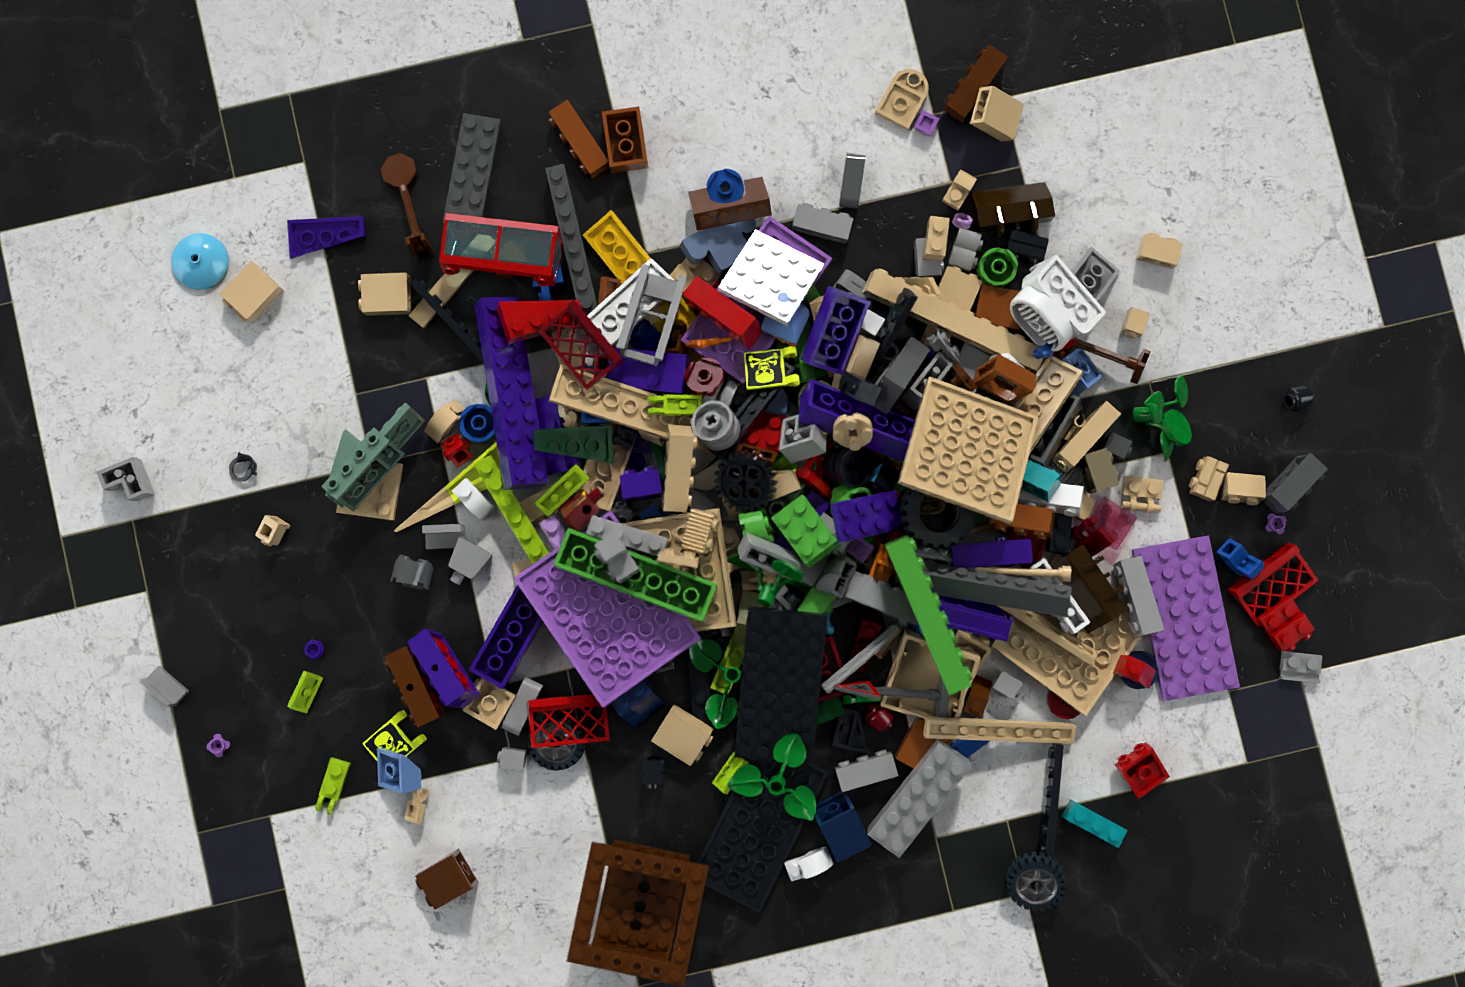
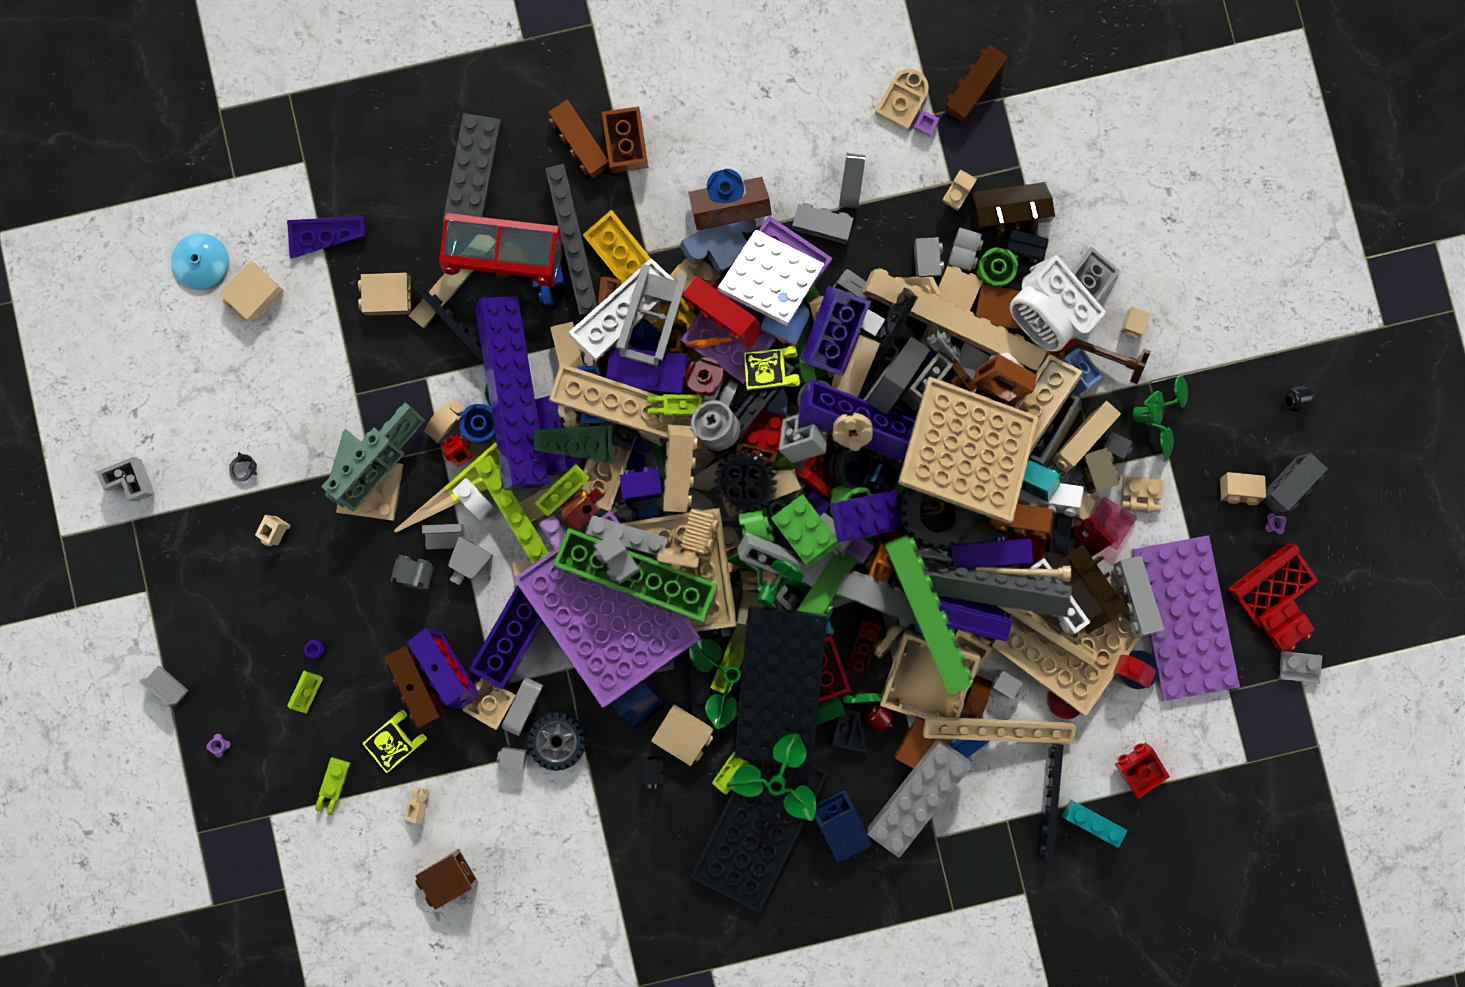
(397, 772): medium blue slope -> none
(399, 173): reddish brown piece -> none
(524, 318): red wedge -> none
(563, 704): red fence -> none
(594, 334): dark red fence -> none
(615, 943): reddish brown plate -> none
(809, 865): white brick -> none
(836, 576): dark grey brick -> none
(859, 388): black brick -> none
(860, 658): light grey axle -> none
(866, 689): dark grey piece -> none
(866, 770): light grey brick -> none
(936, 238): tan brick -> none
(962, 221): lavender tile -> none
(997, 113): tan brick -> none
(1036, 894): wheel -> none
(1043, 351): blue arm -> none
(1075, 426): tan hand -> none
(1159, 250): tan brick -> none
(1176, 427): green tile -> none
(1208, 478): tan brick -> none
(1239, 560): blue brick -> none

